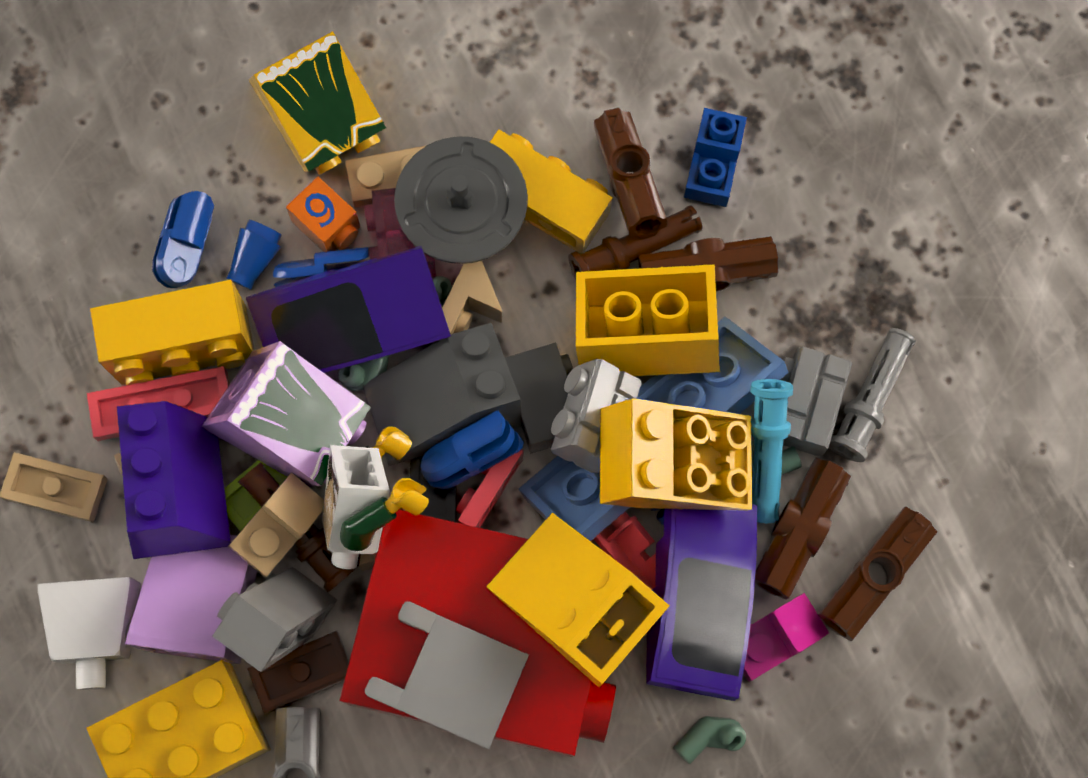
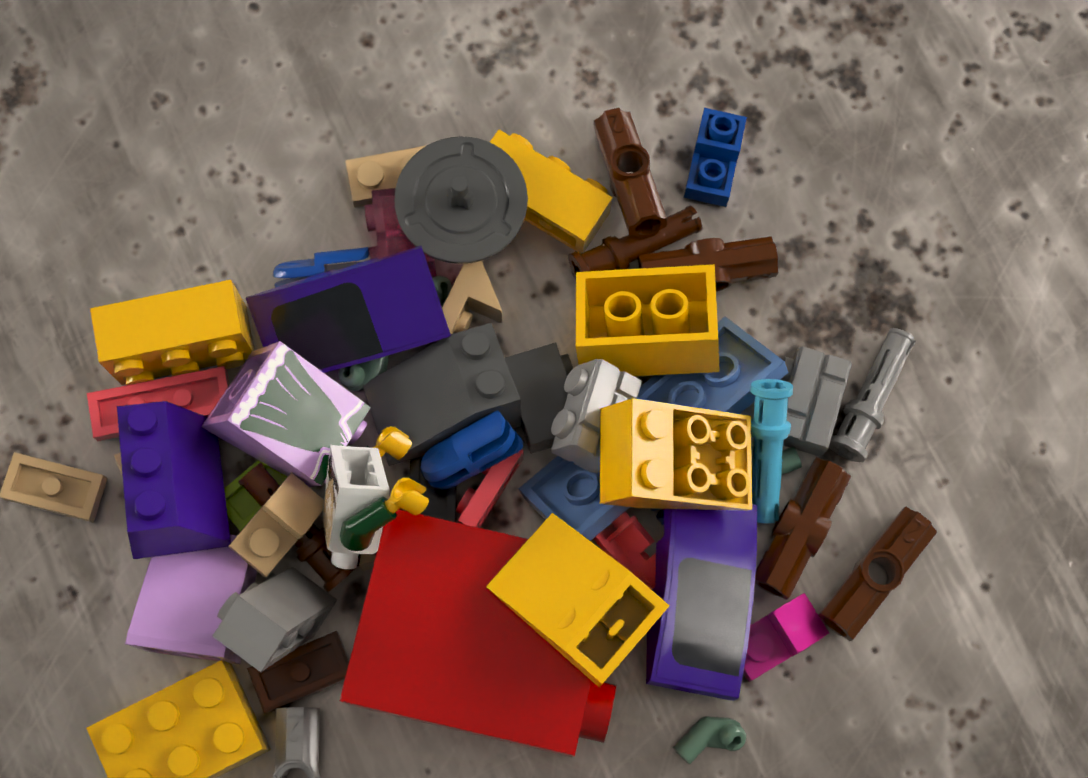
(88, 624): white torso -> none
(182, 239): blue arm -> none
(253, 252): blue cone -> none
(318, 104): slope -> none
(324, 216): orange brick -> none
(458, 679): light grey flag -> none

